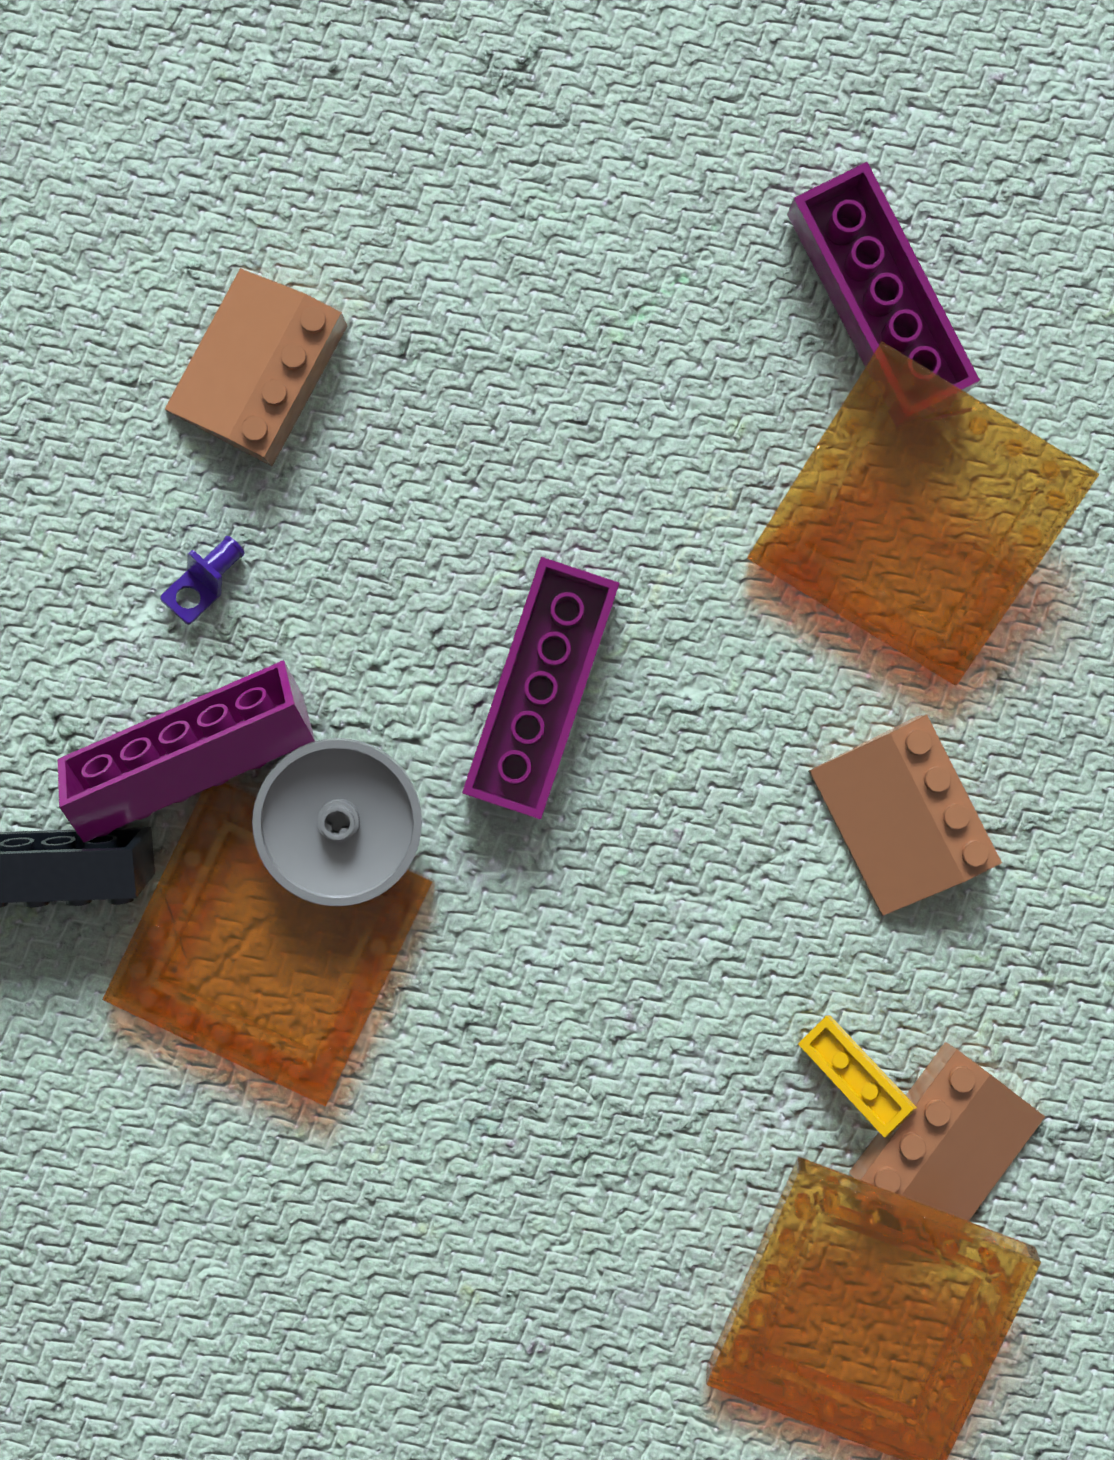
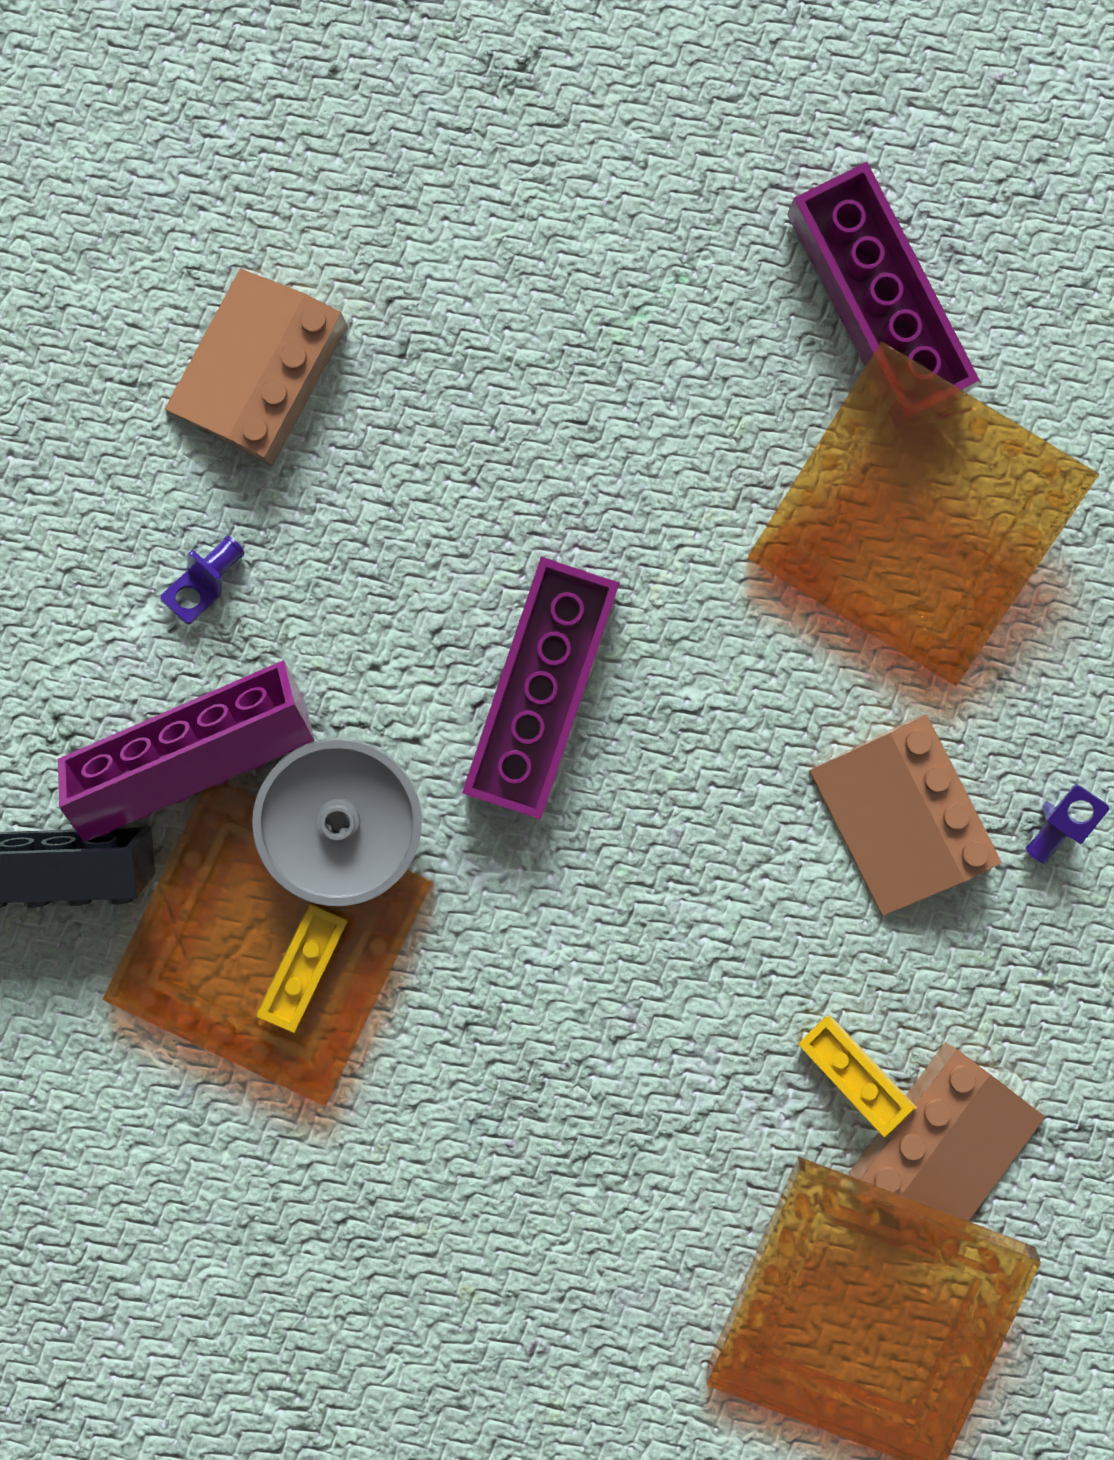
(302, 967): none -> yellow plate
(1061, 825): none -> dark purple bracket

